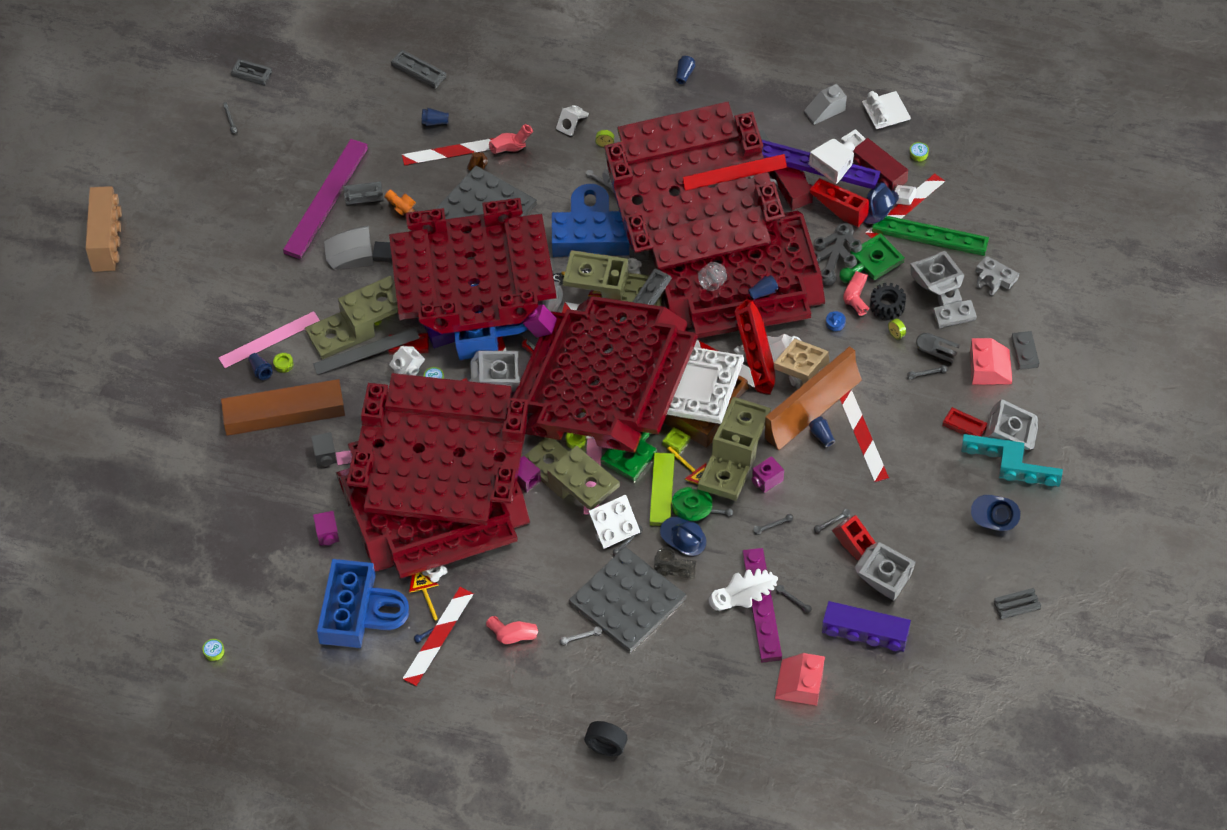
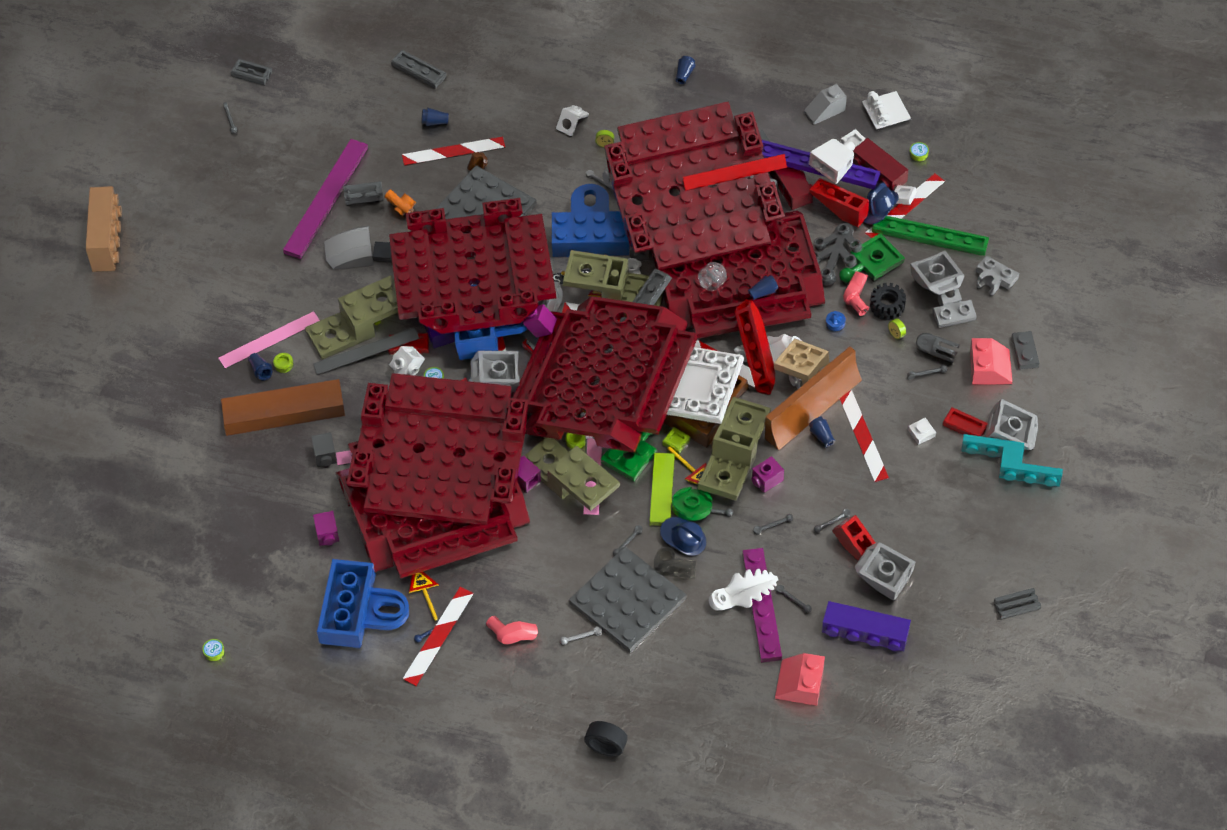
(434, 576): white plate -> none
(510, 141): coral arm -> none
(614, 521): white hinge -> none
(921, 431): none -> white plate
(995, 512): dark blue piece -> none

